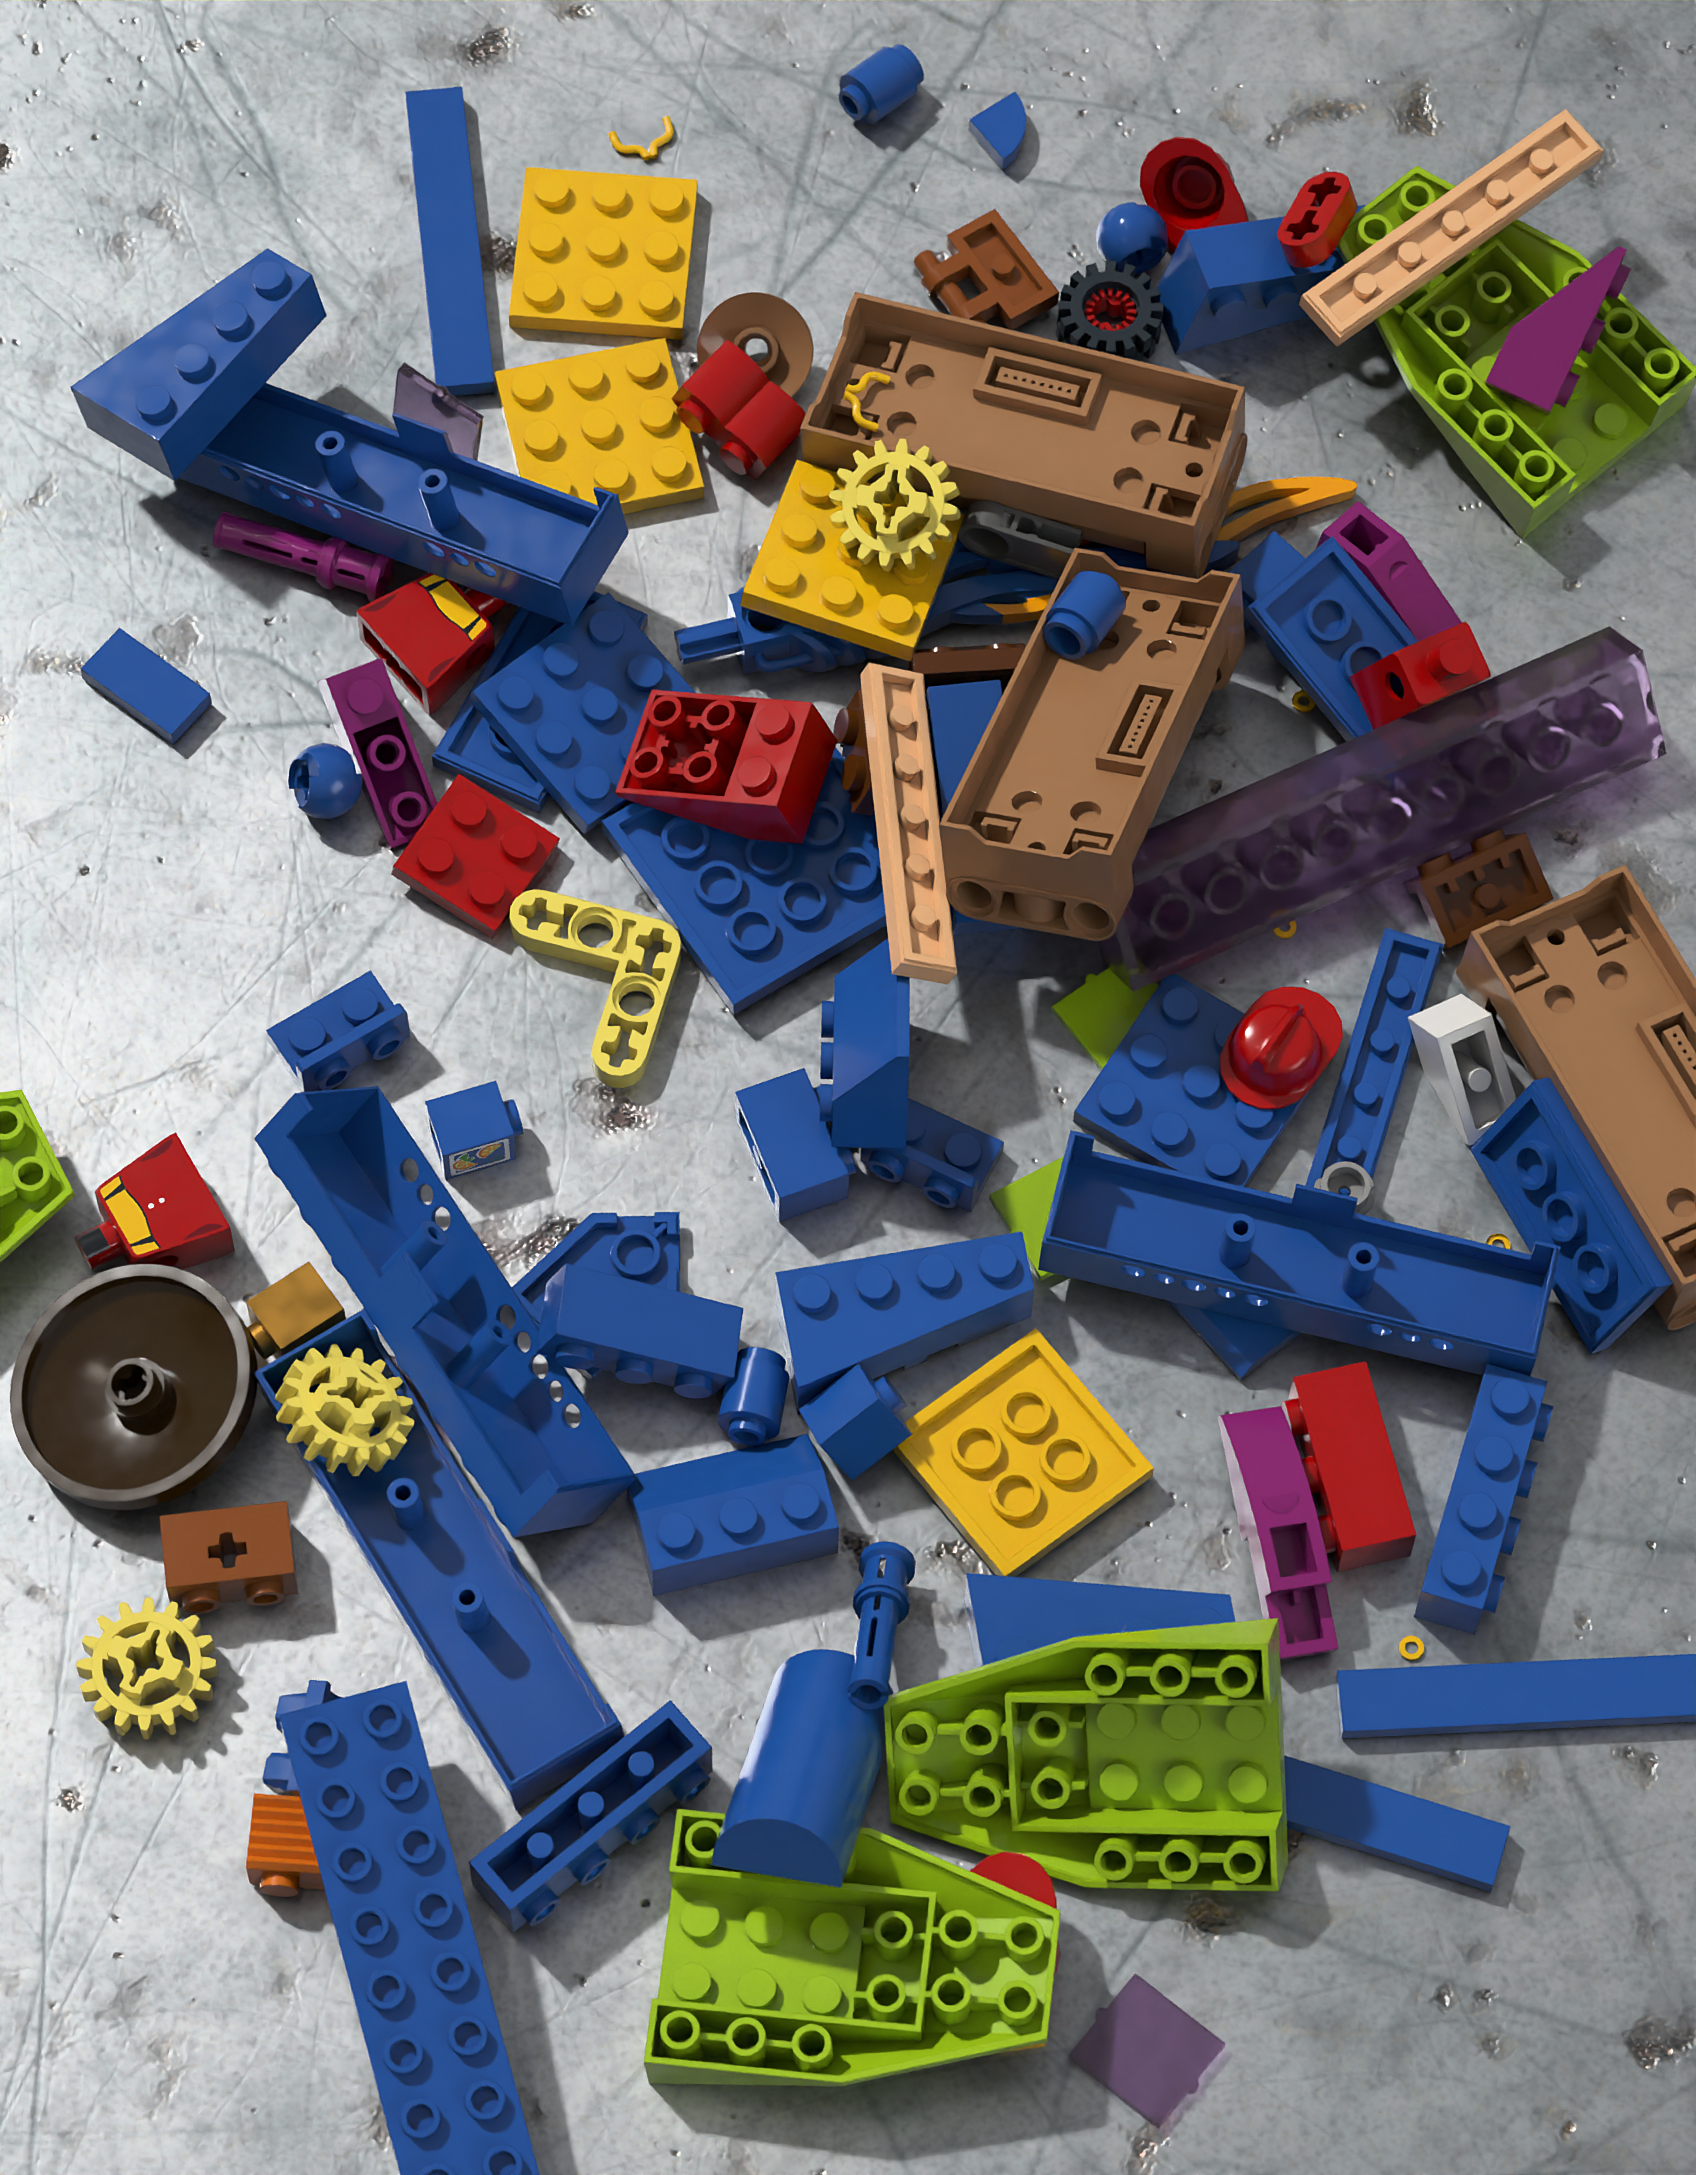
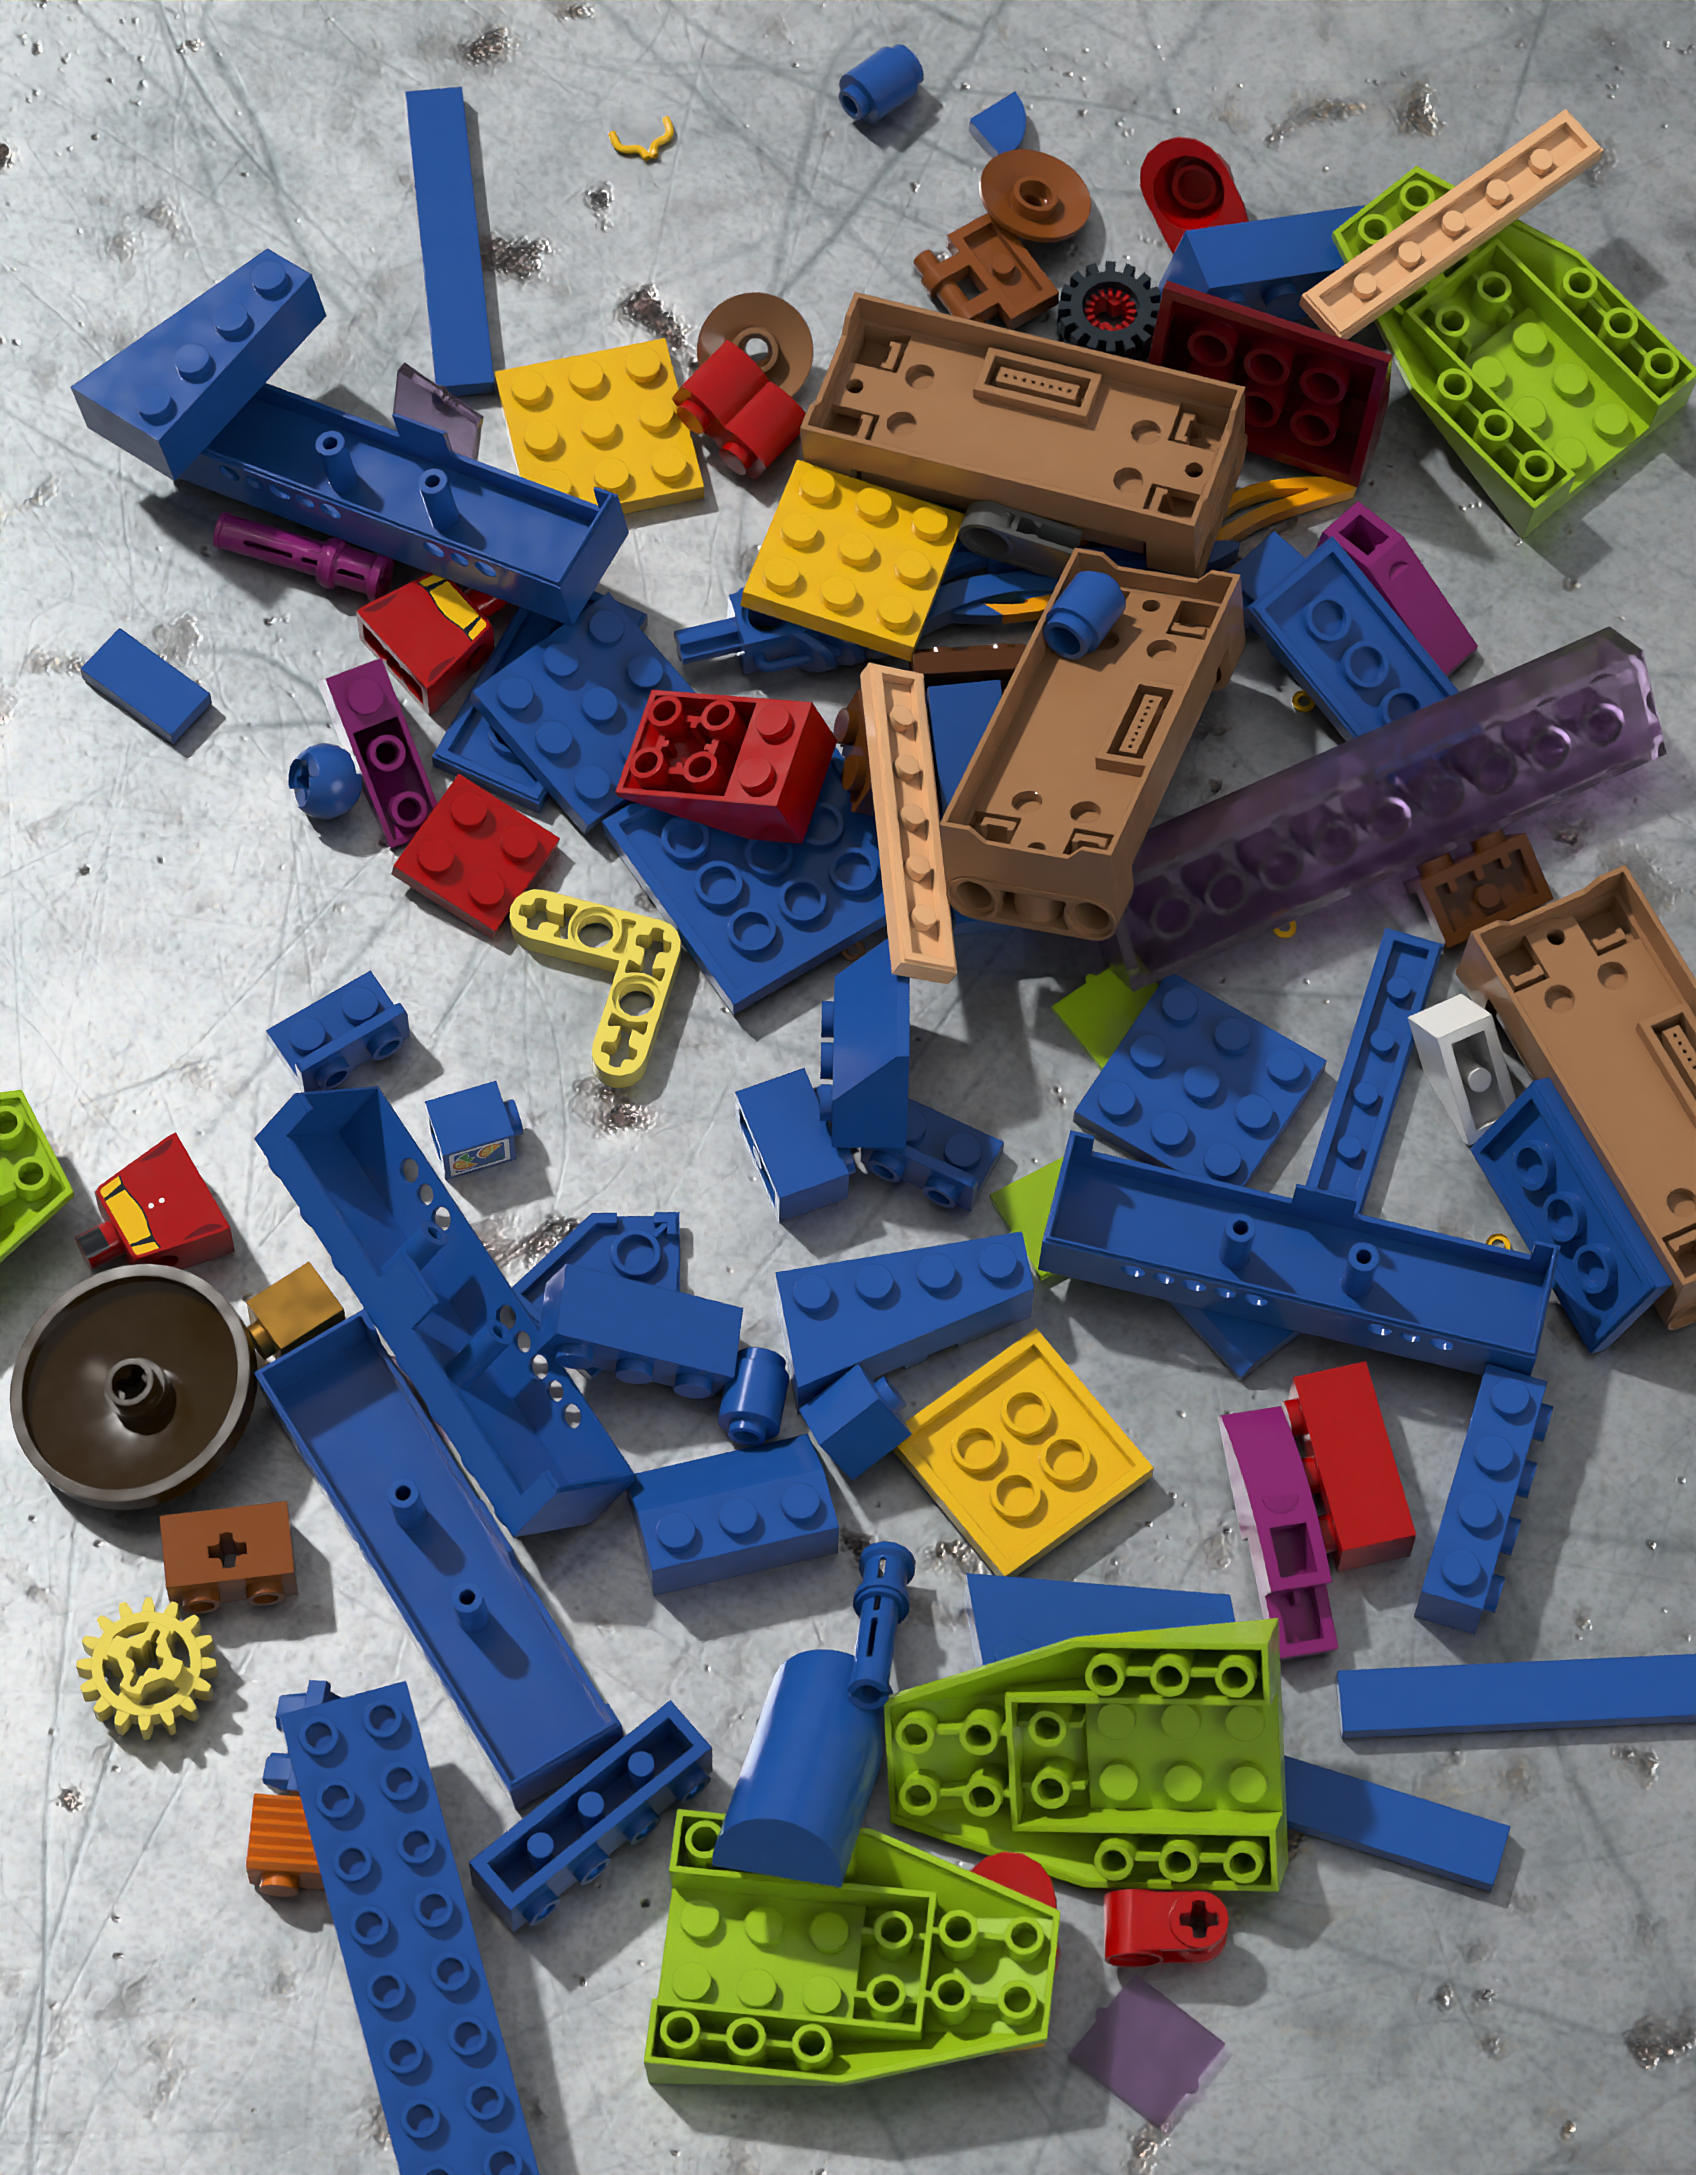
(344, 1410): light yellow gear -> none
(603, 253): yellow plate -> none
(852, 958): none -> medium nougat piece
(856, 405): yellow piece -> none
(869, 502): light yellow gear -> none
(1034, 195): none -> dark orange dish
(1132, 236): blue piece -> none
(1155, 1927): none -> red piece
(1280, 1047): red piece -> none
(1306, 391): none -> dark red slope
(1317, 219): red beam -> none
(1352, 1177): light grey plate -> none
(1411, 1639): yellow piece -> none
(1428, 672): red torso -> none
(1545, 343): magenta slope -> none

